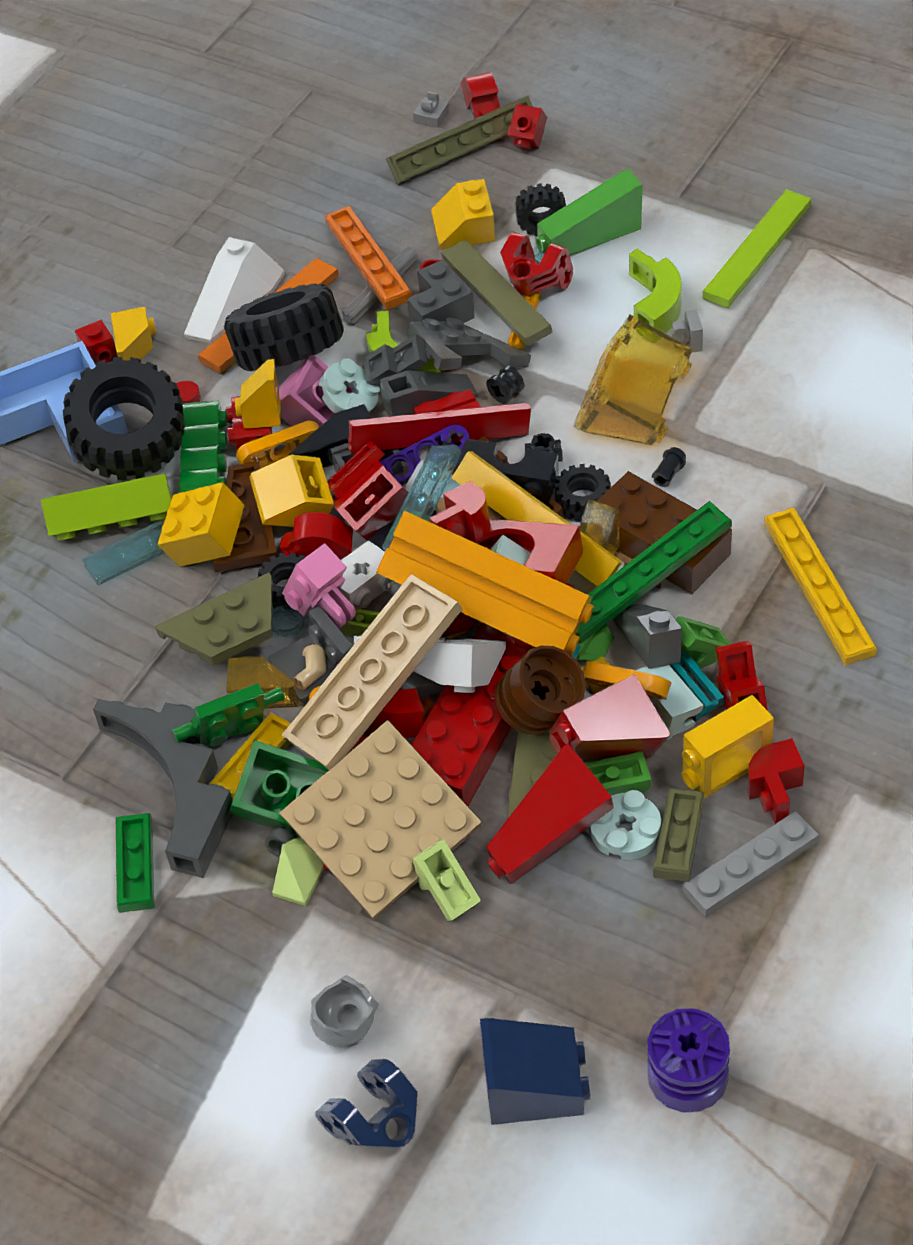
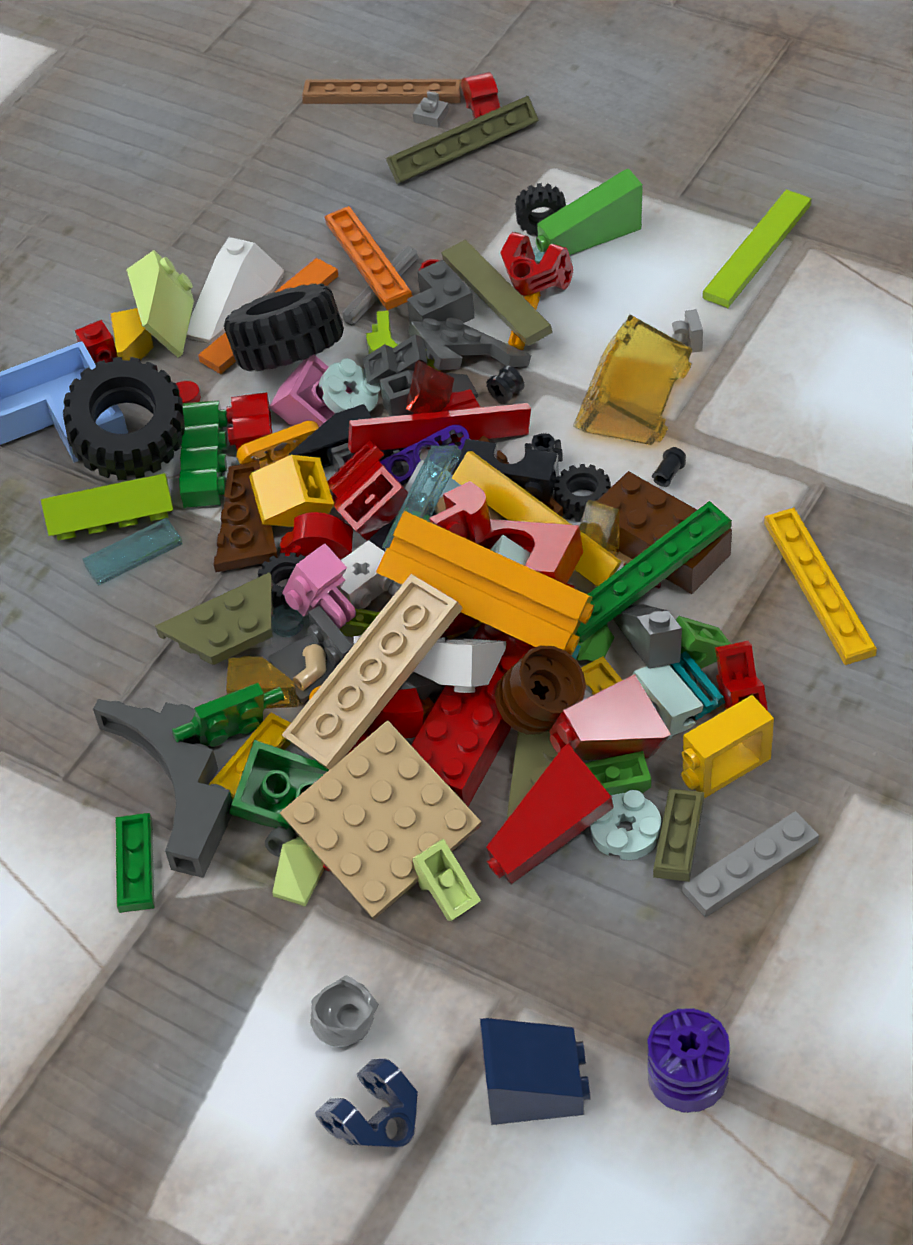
(162, 300): none -> yellowish green slope
(201, 524): yellow brick -> none
(260, 398): yellow slope -> none
(380, 91): none -> medium nougat tile
(429, 389): none -> clear red slope
(463, 215): yellow slope -> none
(527, 126): red brick -> none
(608, 675): light orange beam -> none
(664, 281): lime arch -> none
(772, 773): red brick -> none

